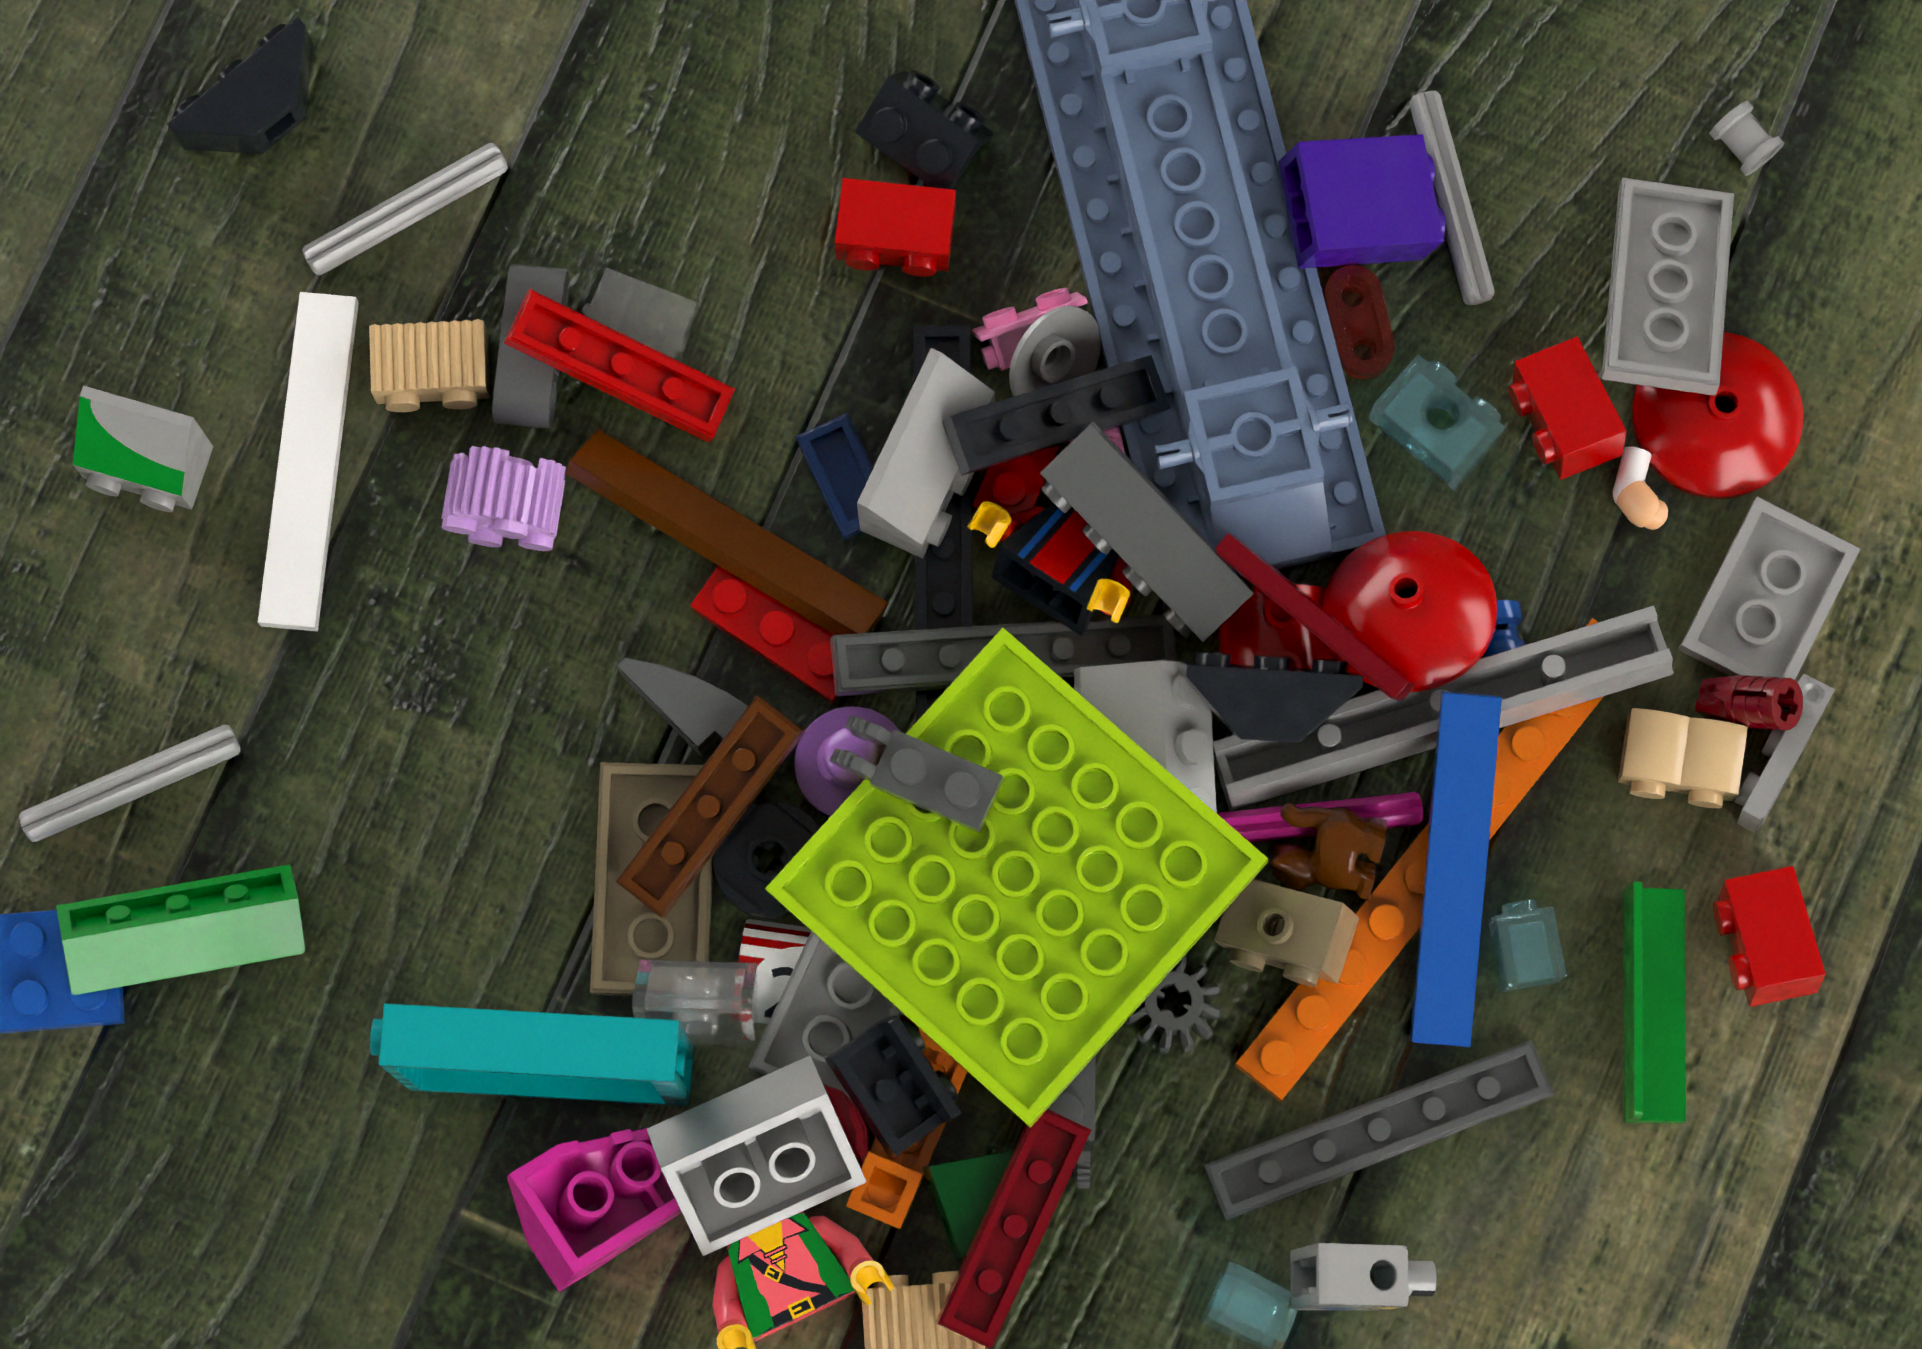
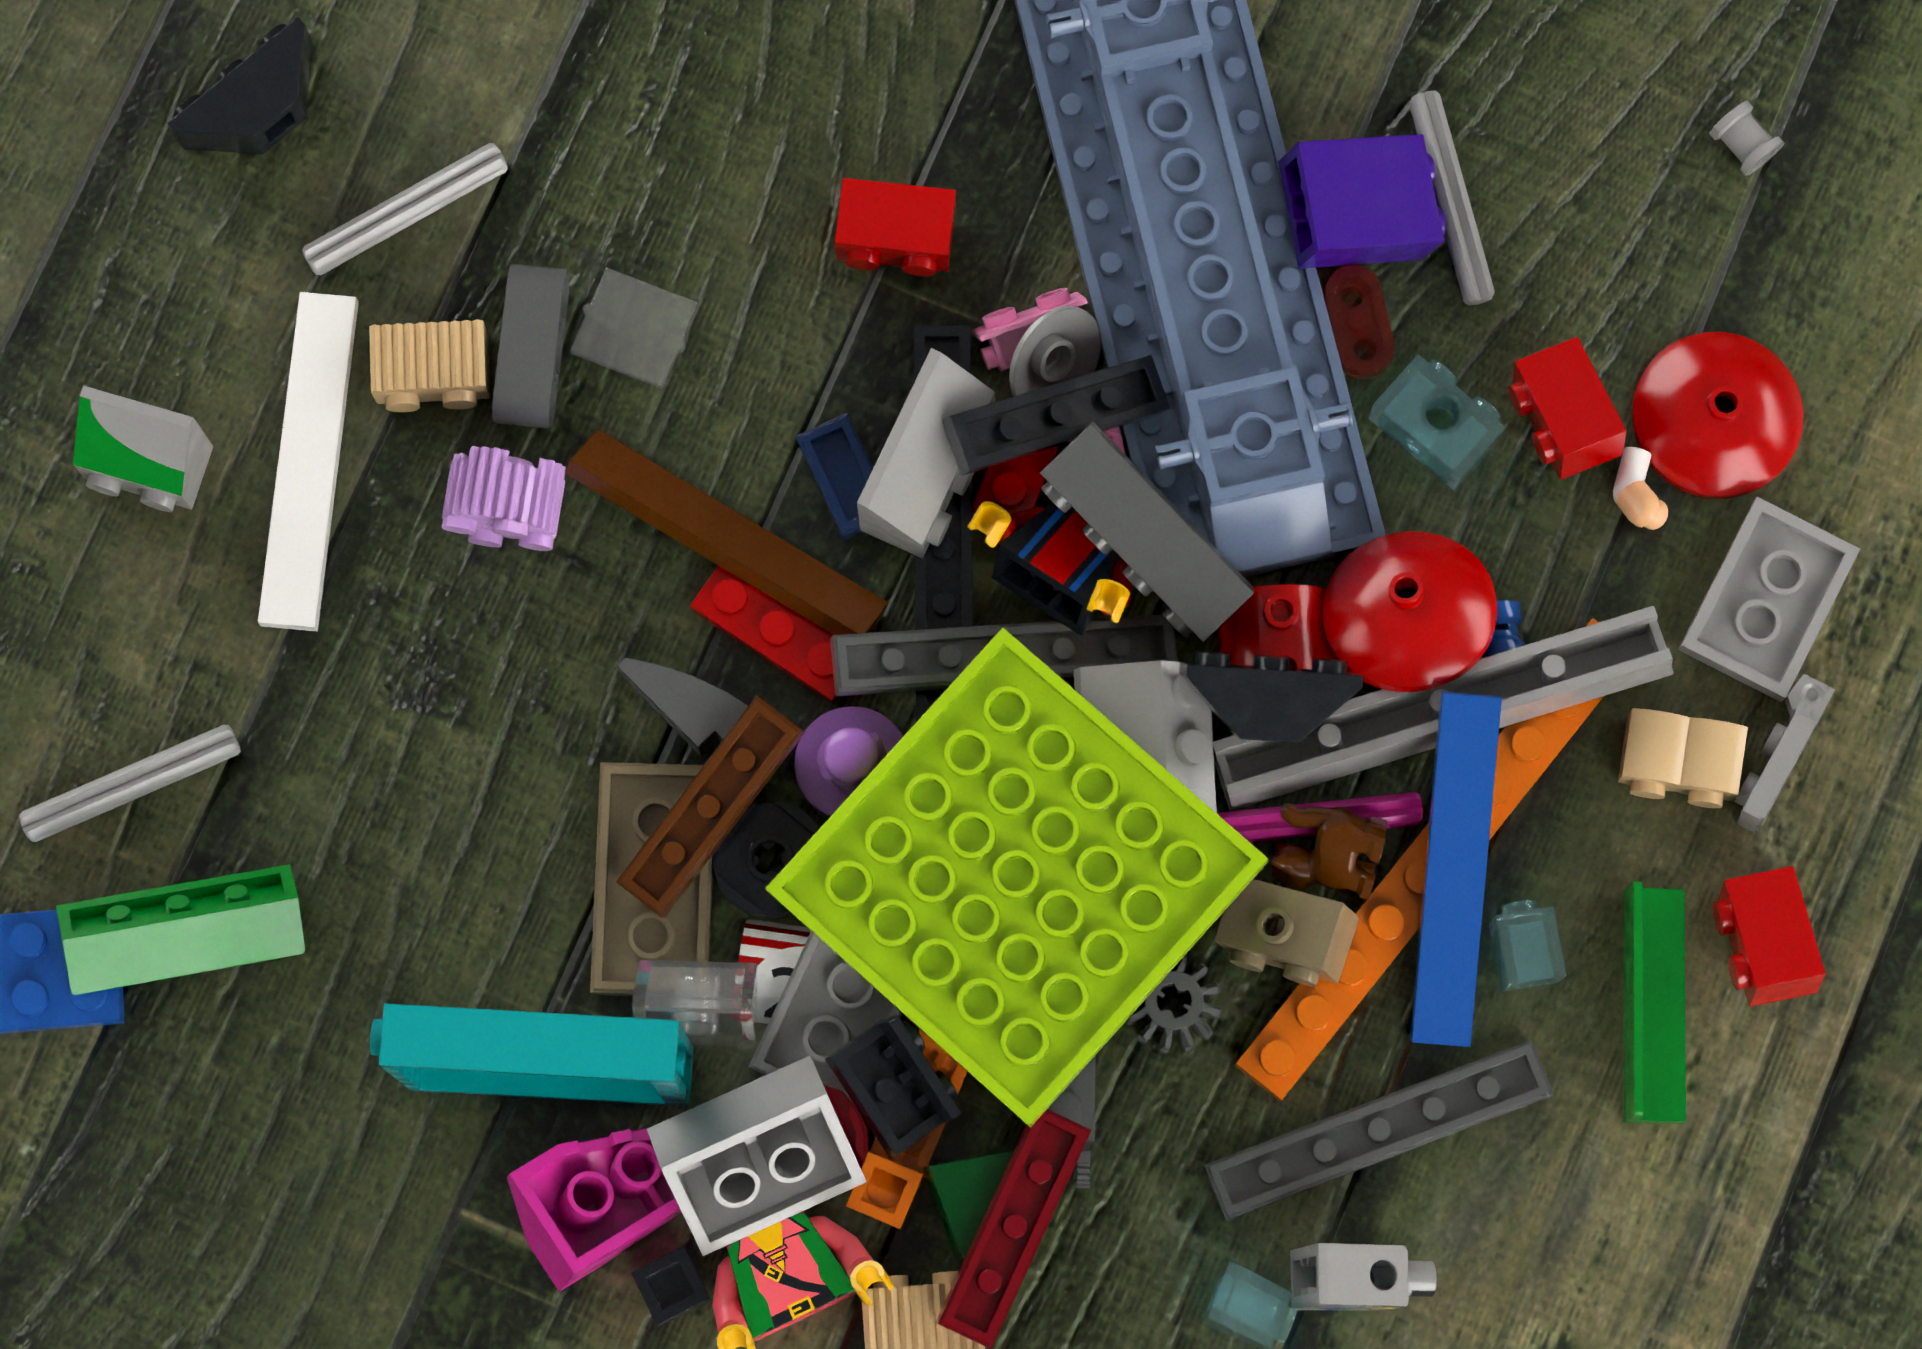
(619, 365): red tile -> none
(671, 1286): none -> black plate
(923, 129): black bracket -> none
(923, 774): dark grey hinge -> none
(1314, 617): dark red tile -> none
(1668, 286): light grey tile -> none
(1751, 701): dark red hinge -> none

